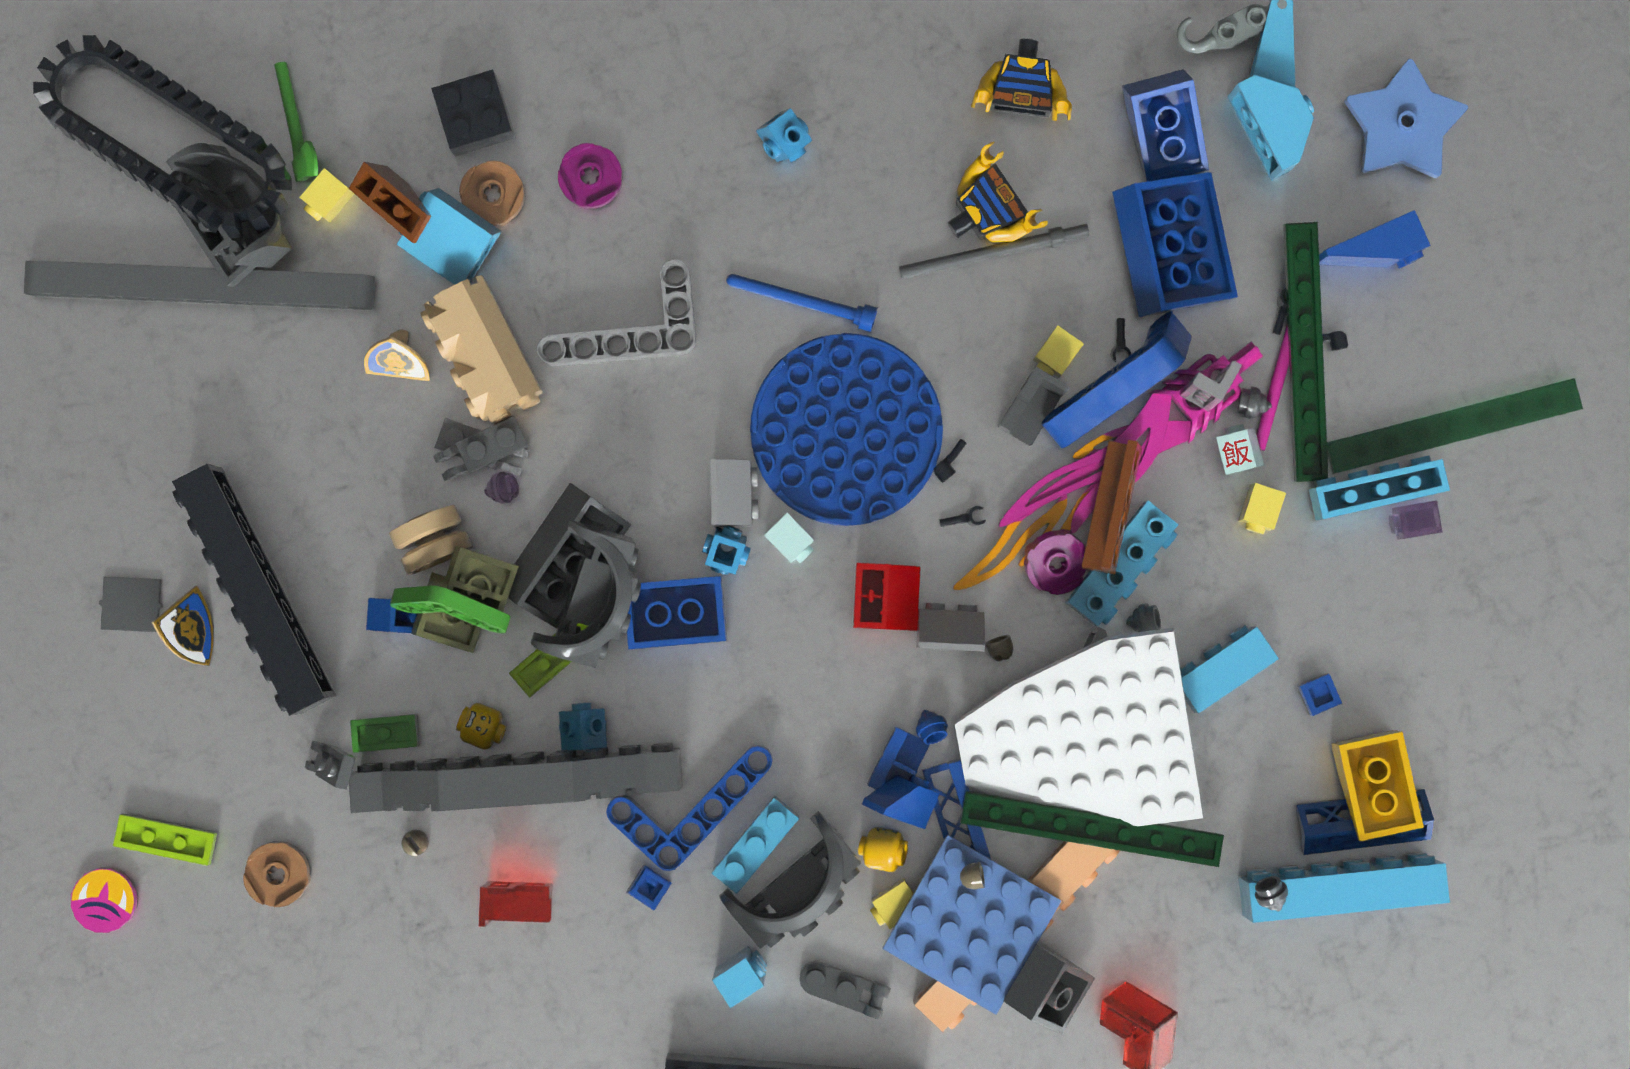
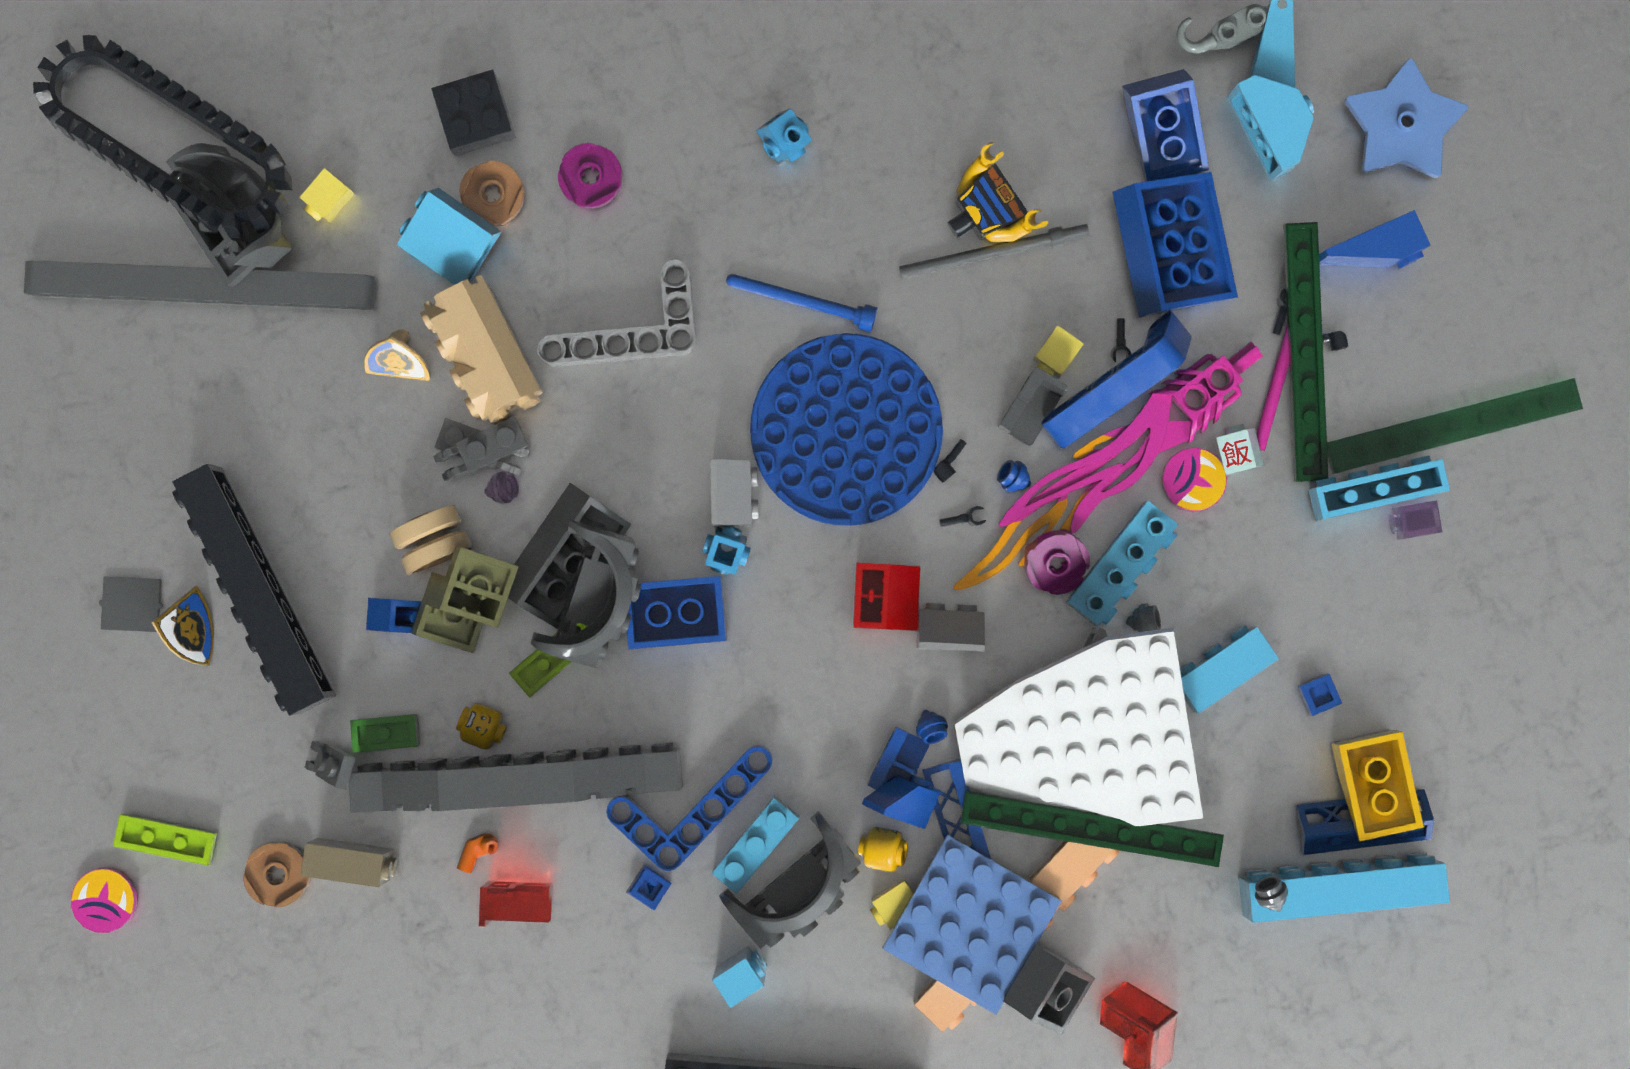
(304, 154): bright green piece -> none
(348, 862): none -> dark tan brick
(391, 199): dark orange slope -> none
(419, 838): dark tan hinge -> none
(439, 599): bright green beam -> none
(475, 848): none -> orange arm
(582, 728): dark azure brick -> none
(790, 539): light aqua brick -> none
(843, 988): dark grey plate -> none
(973, 876): dark tan hinge -> none
(1000, 647): dark tan hinge -> none
(1013, 476): none -> blue plate
(1023, 85): torso -> none
(1112, 506): dark orange fence -> none
(1194, 479): none -> tile
(1207, 392): light grey fence -> none
(1253, 402): dark grey plate -> none
(1261, 508): light yellow brick -> none

